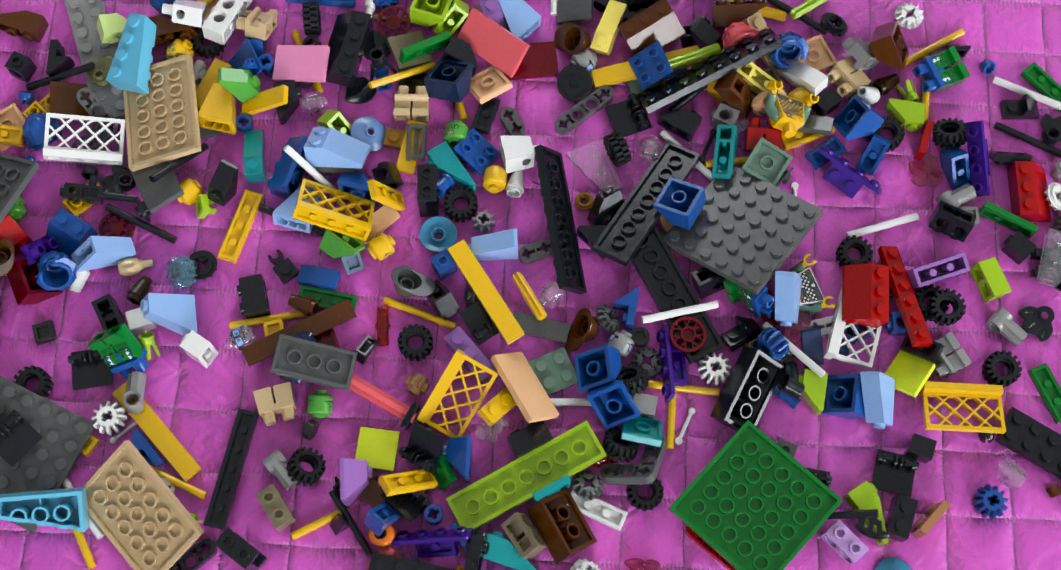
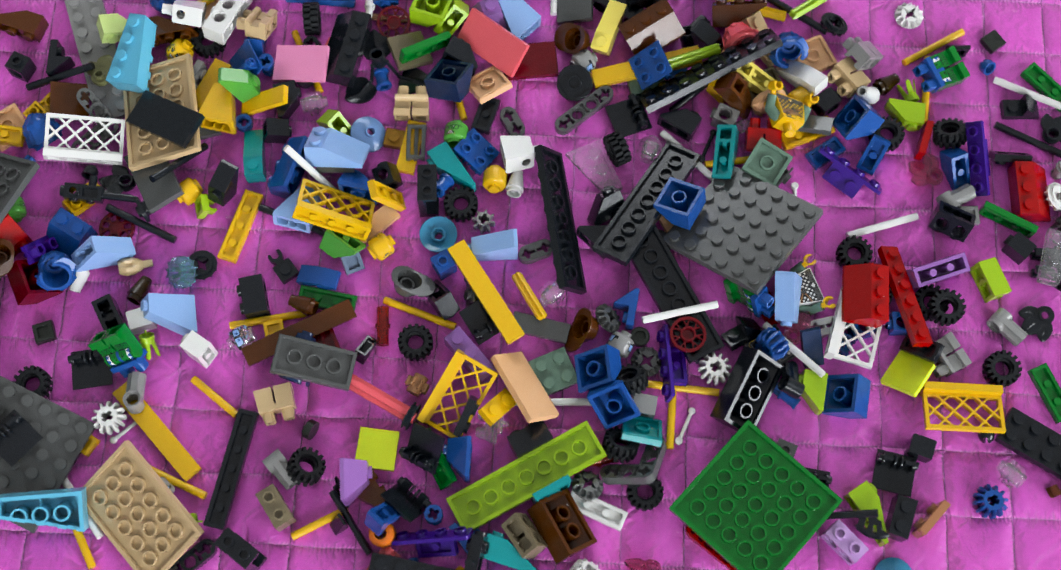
(24, 95): blue hinge -> none
(146, 449): blue slope -> none
(165, 119): none -> black tile
(214, 396): none -> yellow bar
(276, 130): none -> black brick
(320, 404): bright green head -> none
(401, 75): yellow bar -> none
(407, 482): yellow tile -> none
(463, 424): none -> black plate
(584, 196): pearl gold plate -> none
(707, 282): black brick -> none
(878, 398): light blue slope -> none
(889, 45): reddish brown slope -> none
(992, 41): none -> pearl dark grey tile

